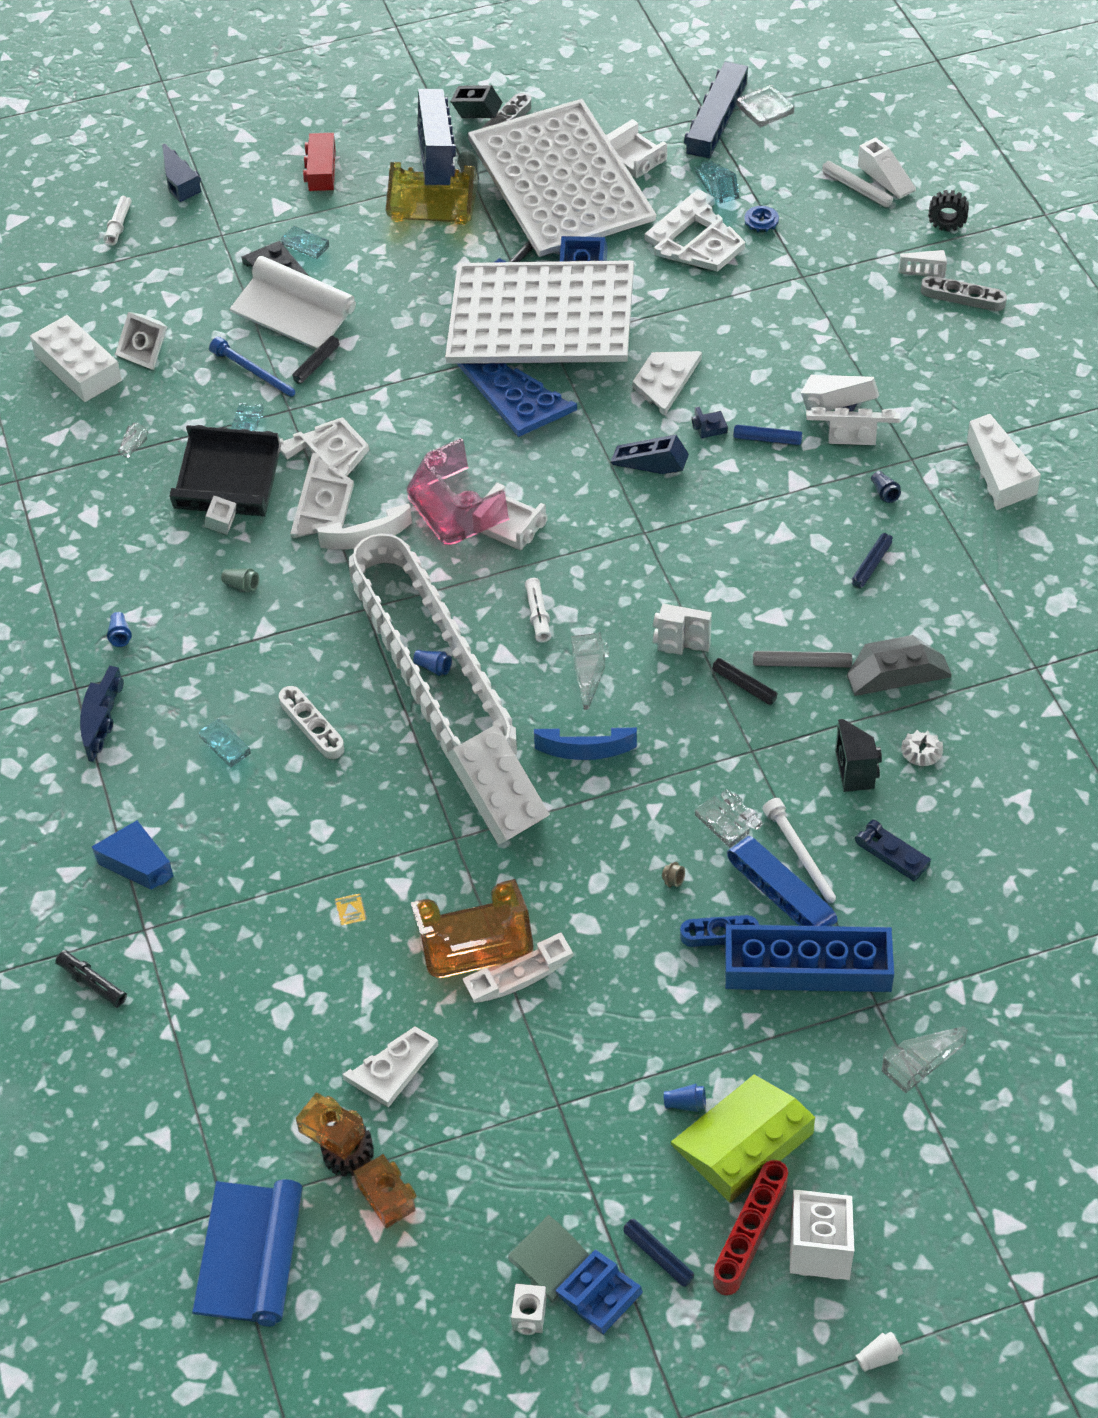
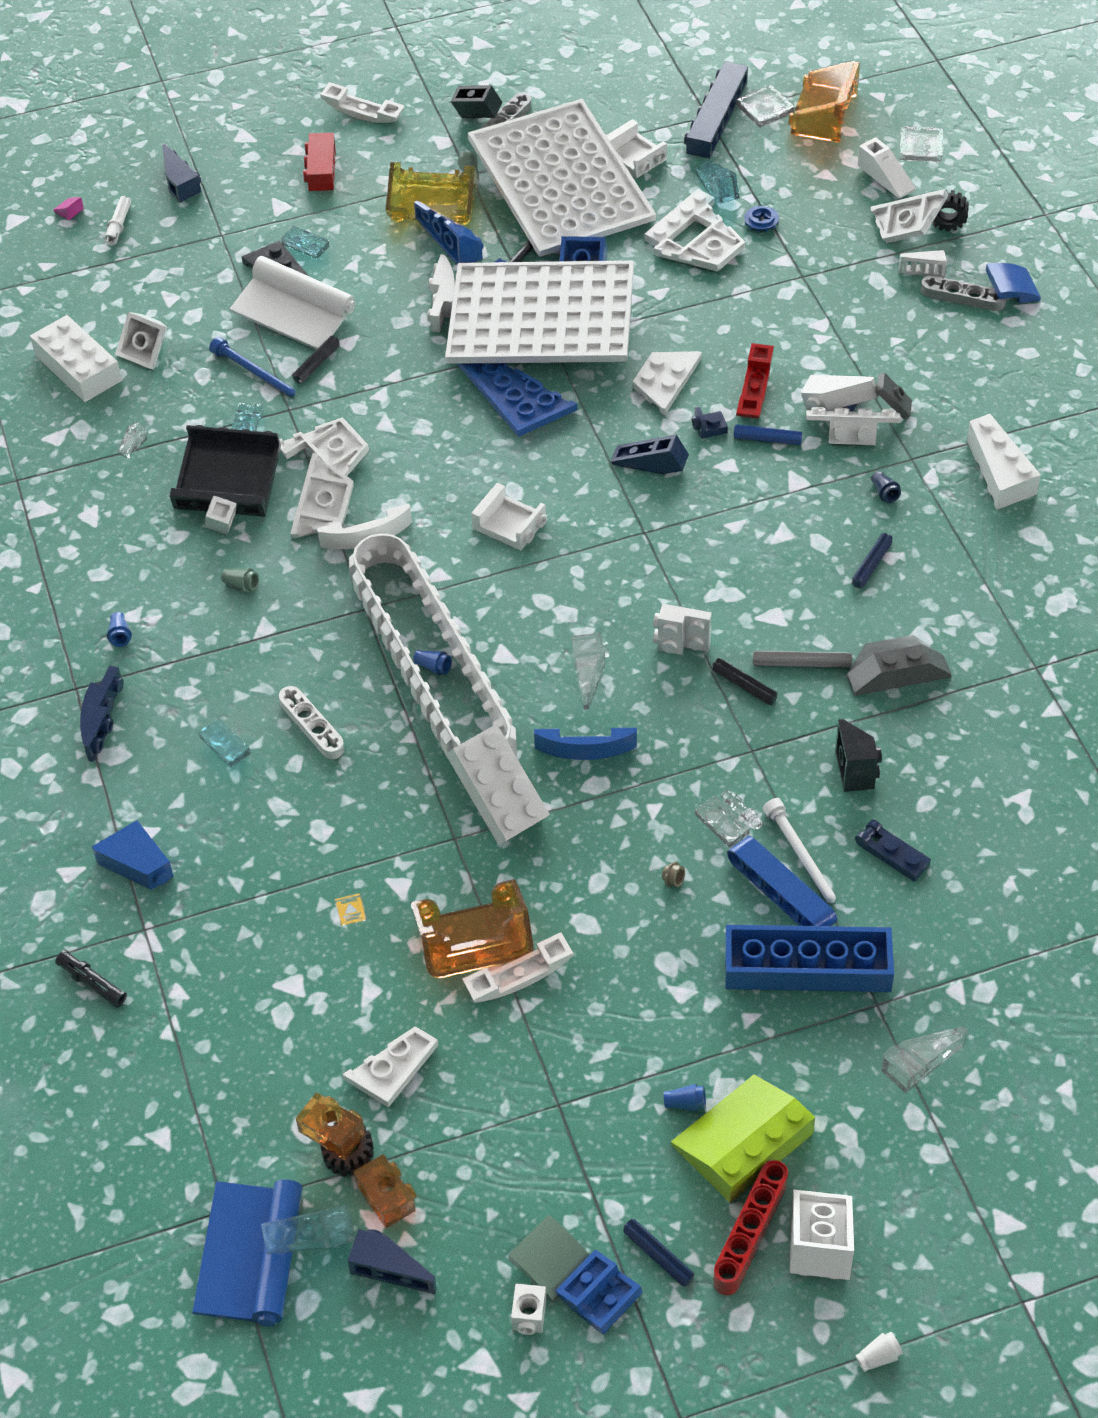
(70, 207): none -> dark pink slope
(309, 1231): none -> clear light blue slope
(362, 109): none -> white slope
(383, 1260): none -> dark blue slope
(435, 137): brick -> none
(442, 290): none -> white slope
(448, 514): clear pink windscreen -> none
(452, 237): none -> blue wedge
(541, 629): white pin -> none
(711, 939): blue beam -> none
(755, 381): none -> red slope
(825, 101): none -> clear orange windscreen
(857, 184): white axle -> none
(894, 395): none -> dark grey plate
(908, 216): none -> white wing
(921, 144): none -> clear plate
(930, 754): white gear -> none
(1012, 281): none -> blue slope

